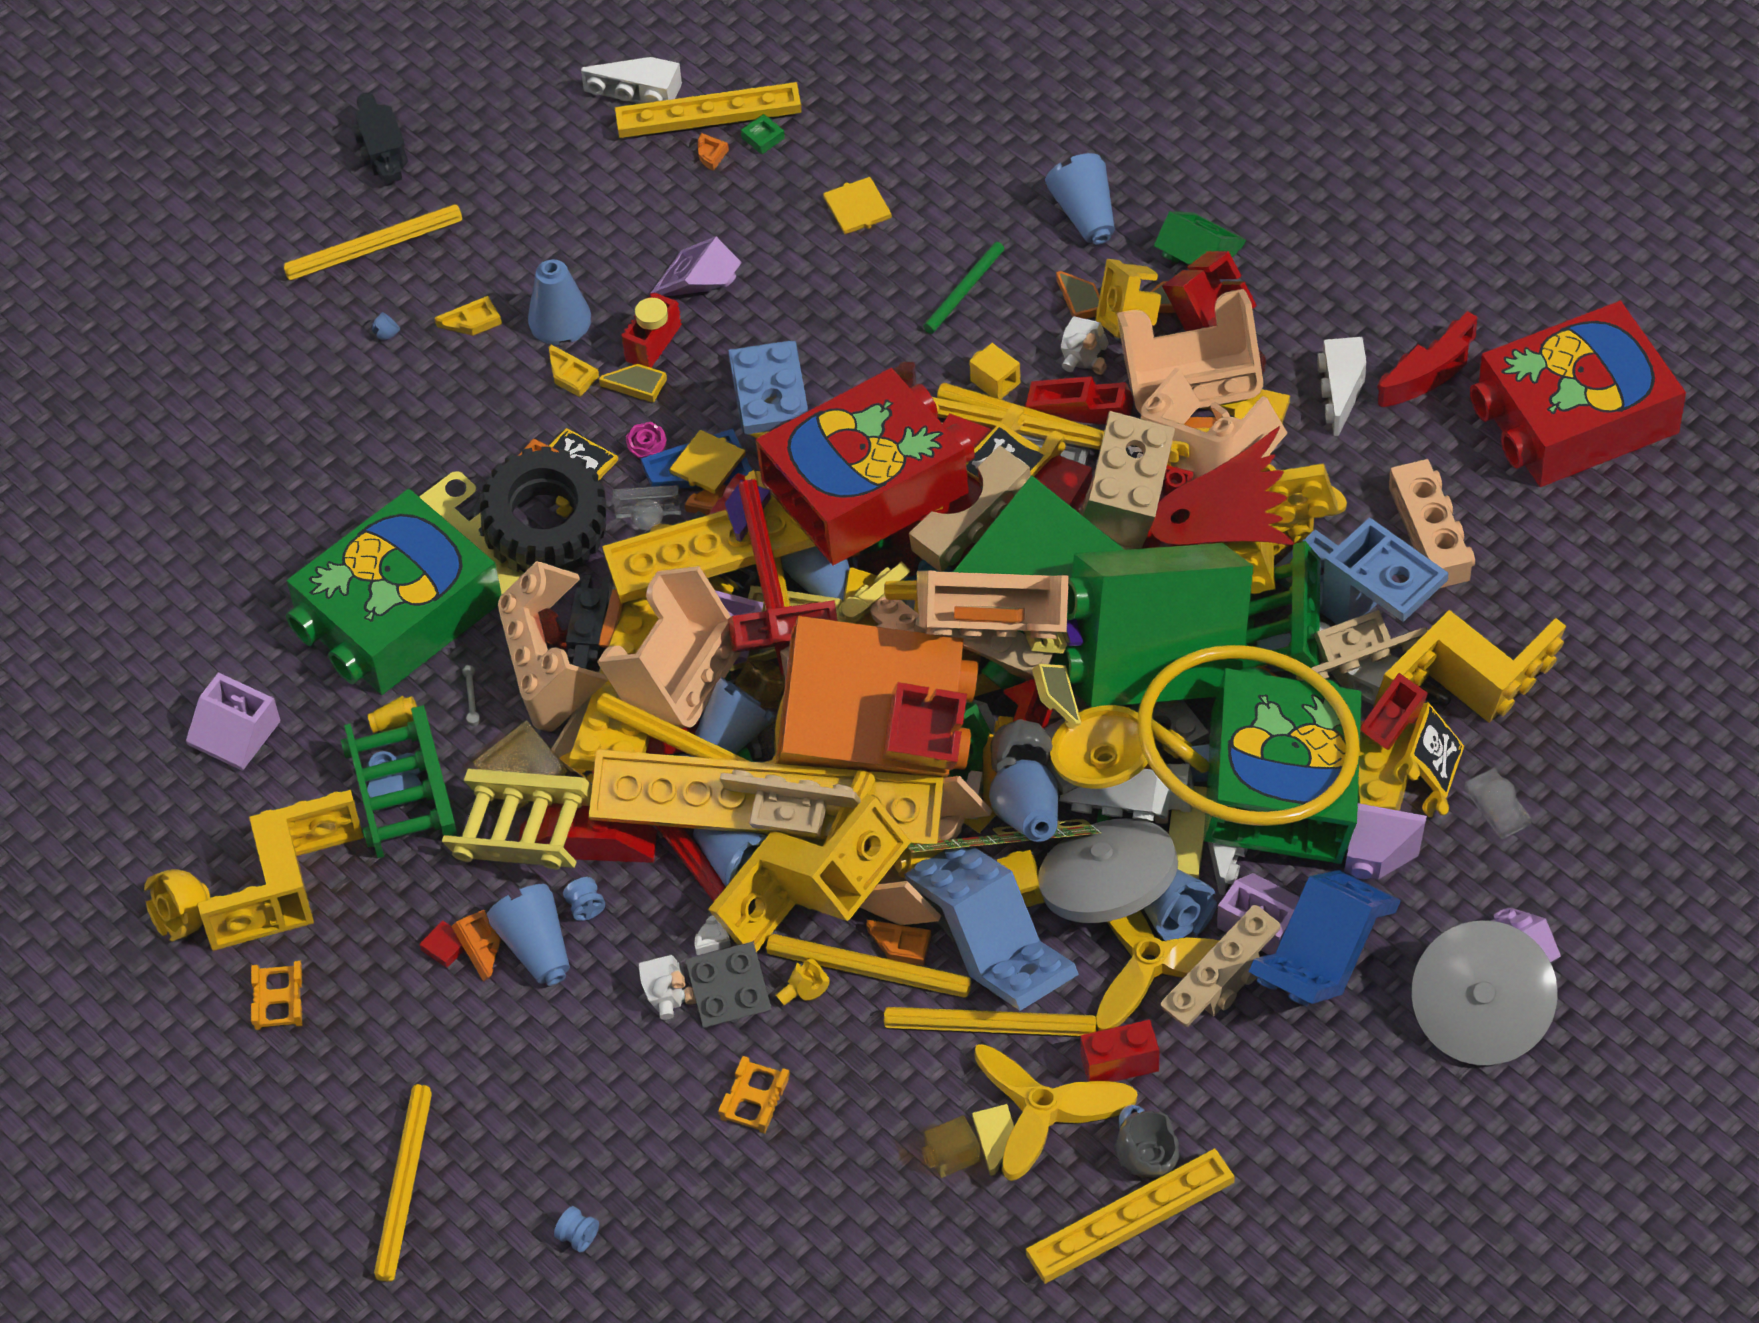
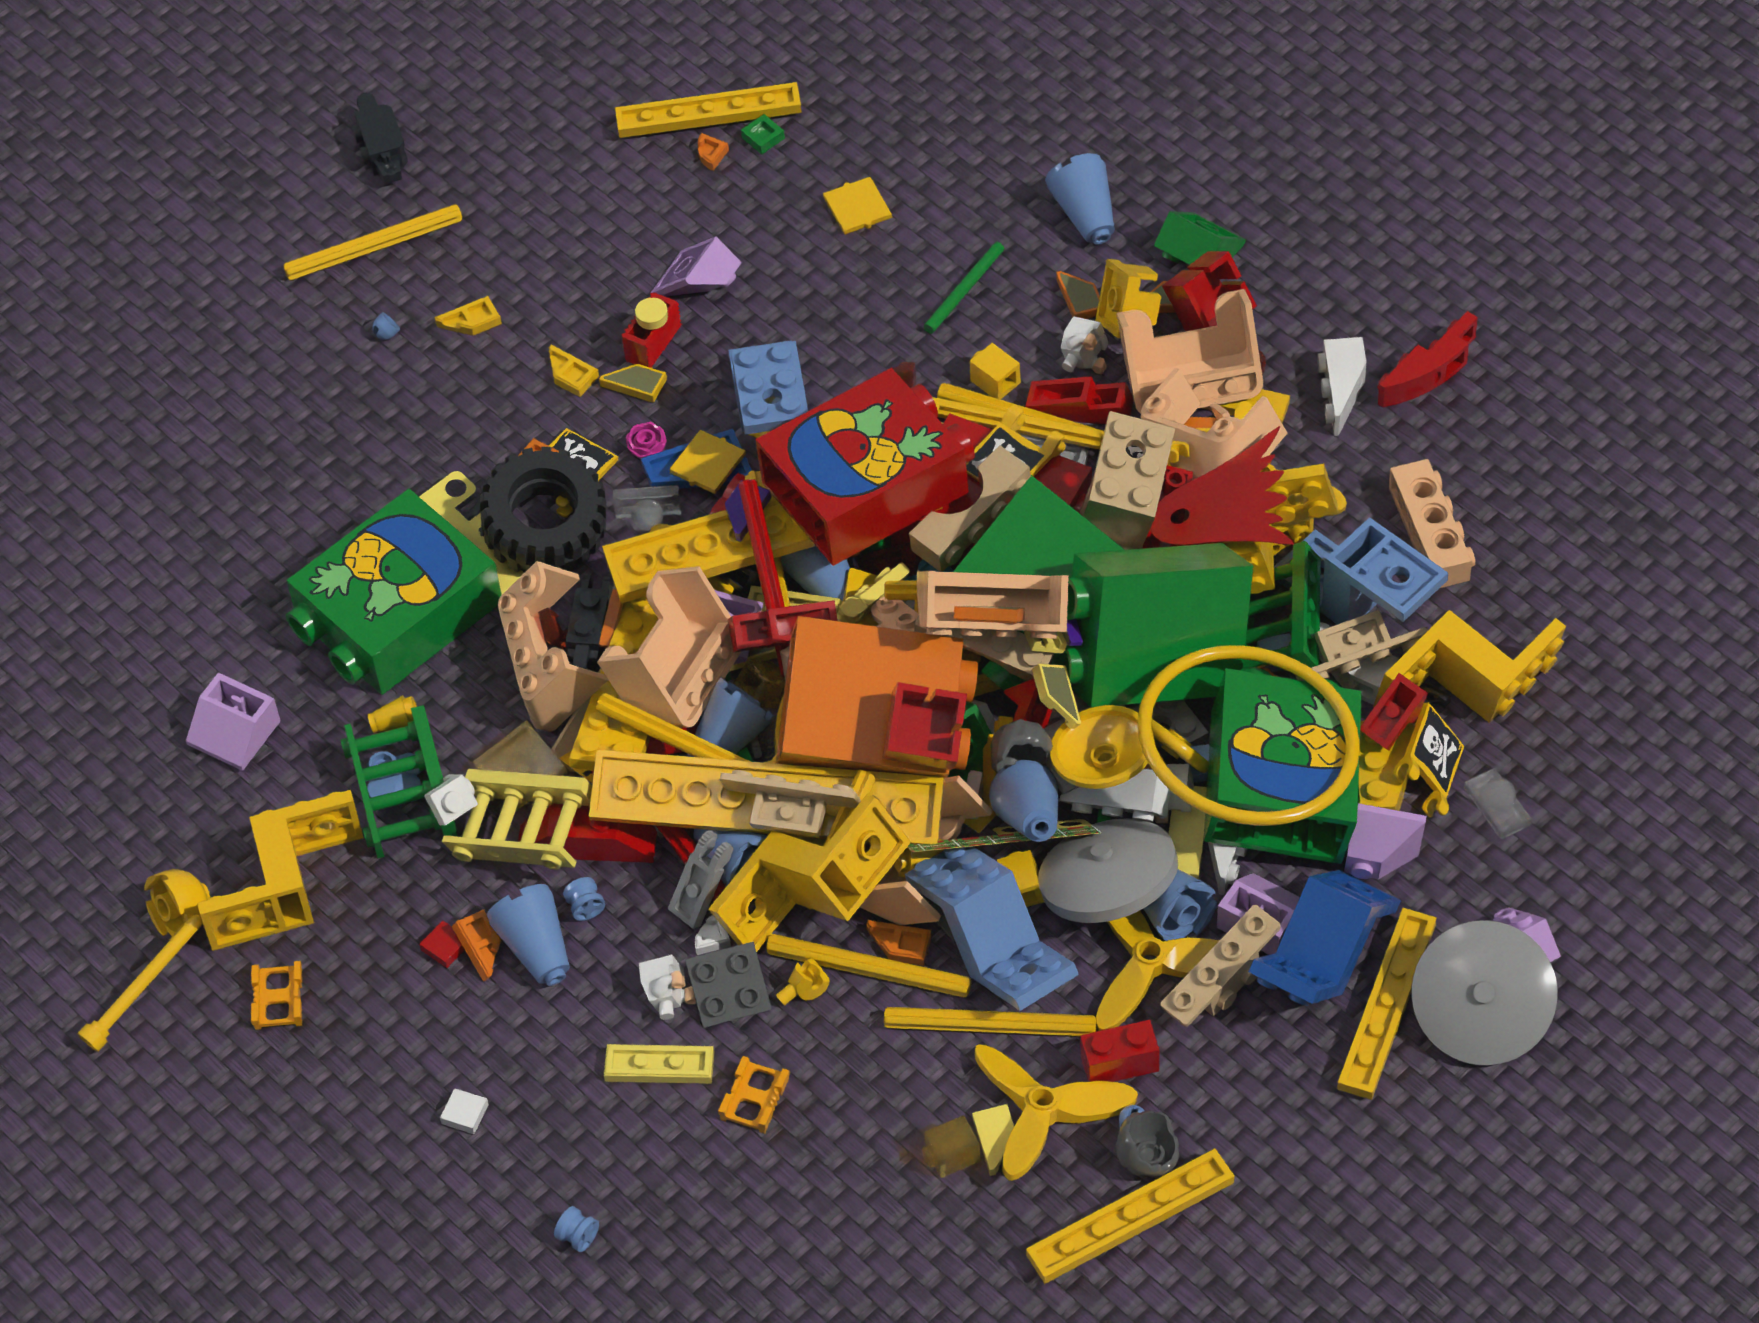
(96, 1033): none -> yellow piece
(403, 1183): yellow axle -> none
(451, 798): none -> white bracket
(464, 1111): none -> white tile
(472, 717): light grey hinge -> none
(557, 305): medium blue cone -> none
(634, 80): white slope -> none
(659, 1063): none -> light yellow tile
(699, 880): none -> light grey hinge
(703, 501): orange tile -> none
(1386, 1004): none -> yellow plate
(1578, 394): red brick -> none

